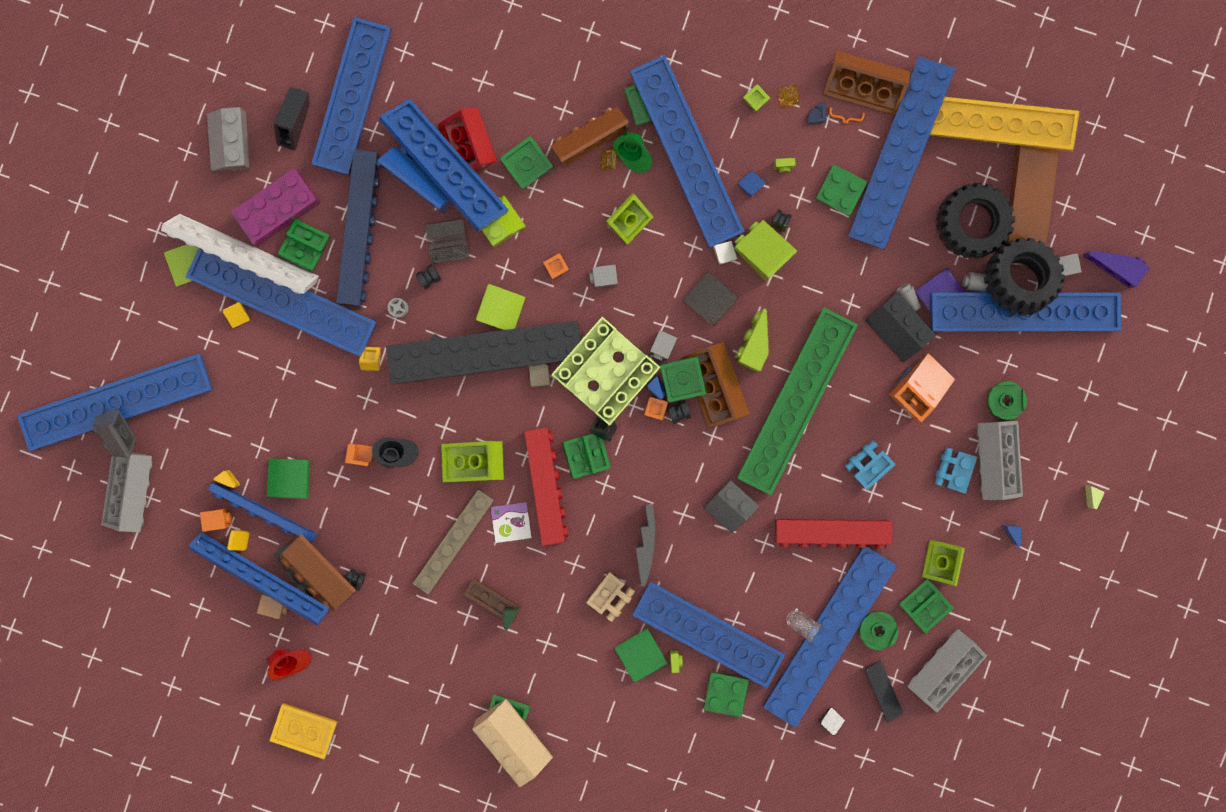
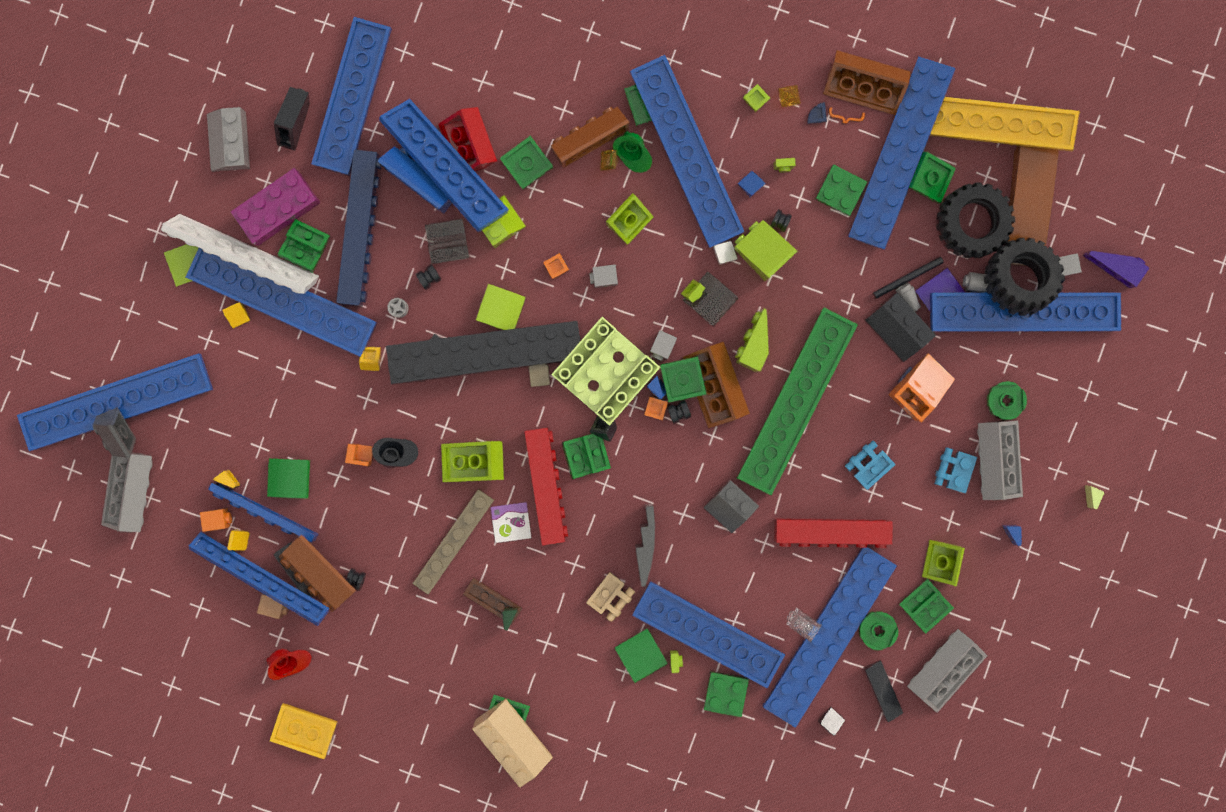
(693, 291): none -> lime plate
(908, 277): none -> black bar
(932, 177): none -> green plate

